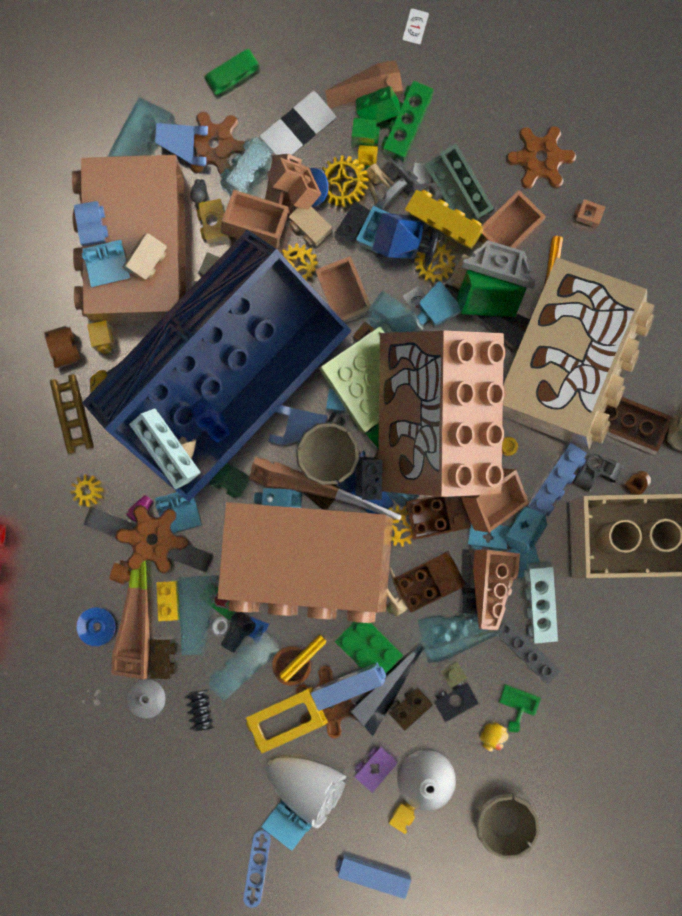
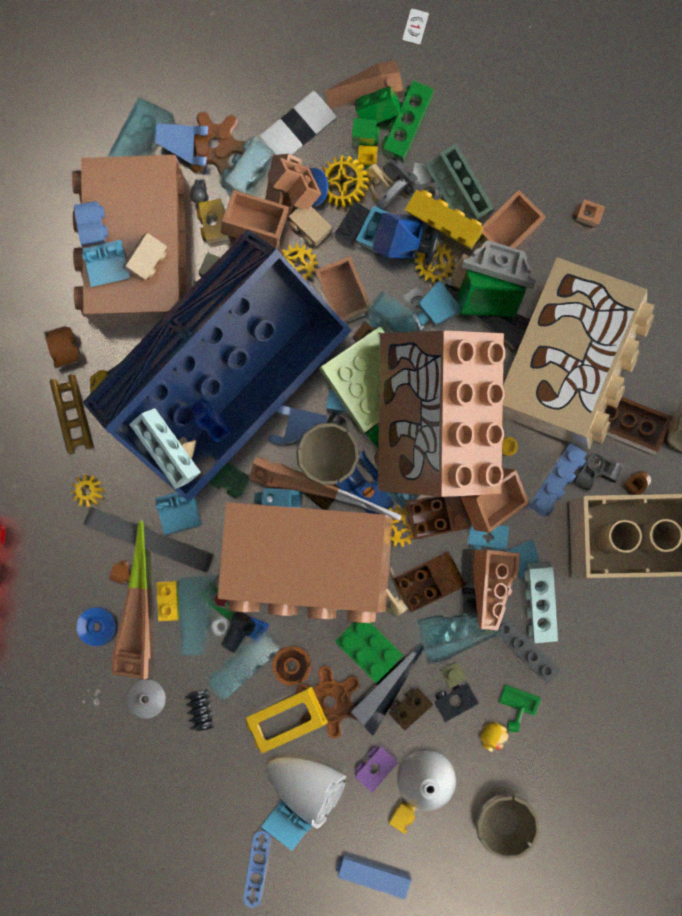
(101, 337): yellow brick -> none
(145, 501): dark pink cone -> none
(147, 525): dark orange plate -> none
(162, 659): dark brown brick -> none
(232, 71): green beam -> none
(302, 658): yellow axle -> none
(348, 686): medium blue brick -> none
(366, 476): black window -> none
(526, 530): medium azure brick -> none
(540, 169): dark orange plate -> none
(555, 252): light orange axle -> none

